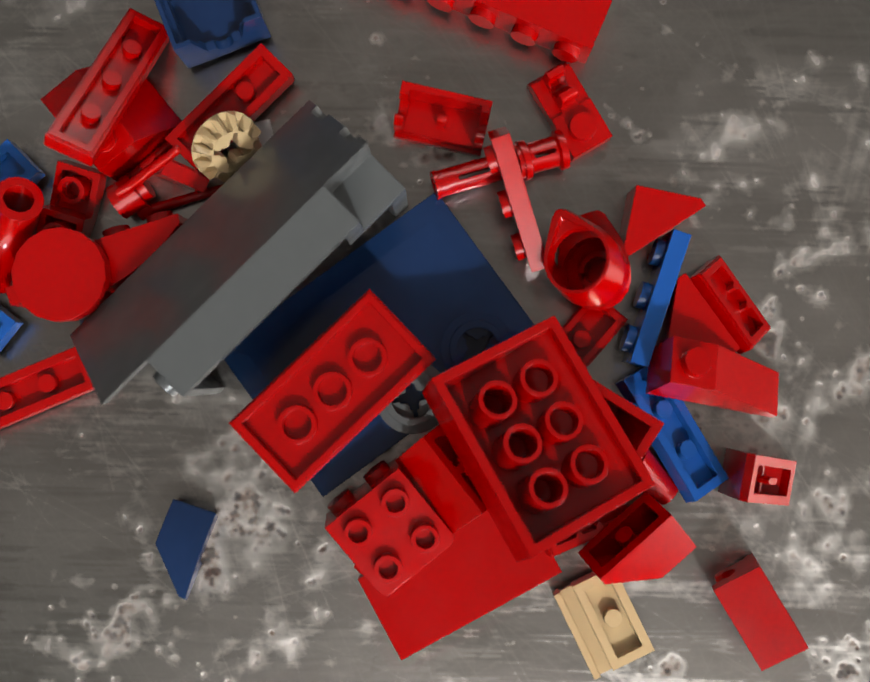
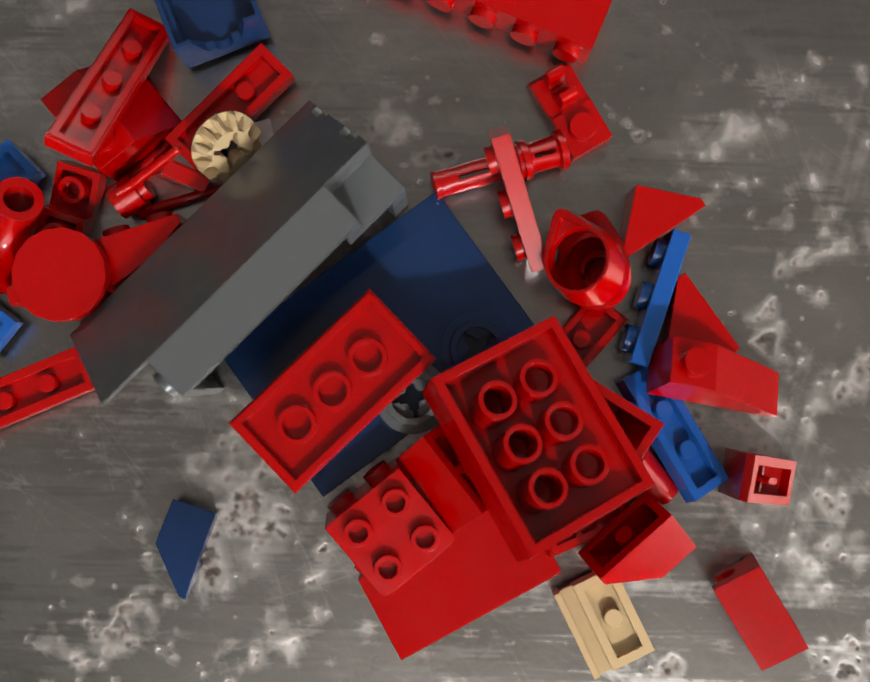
(442, 119): red hinge -> none
(730, 303): red plate -> none

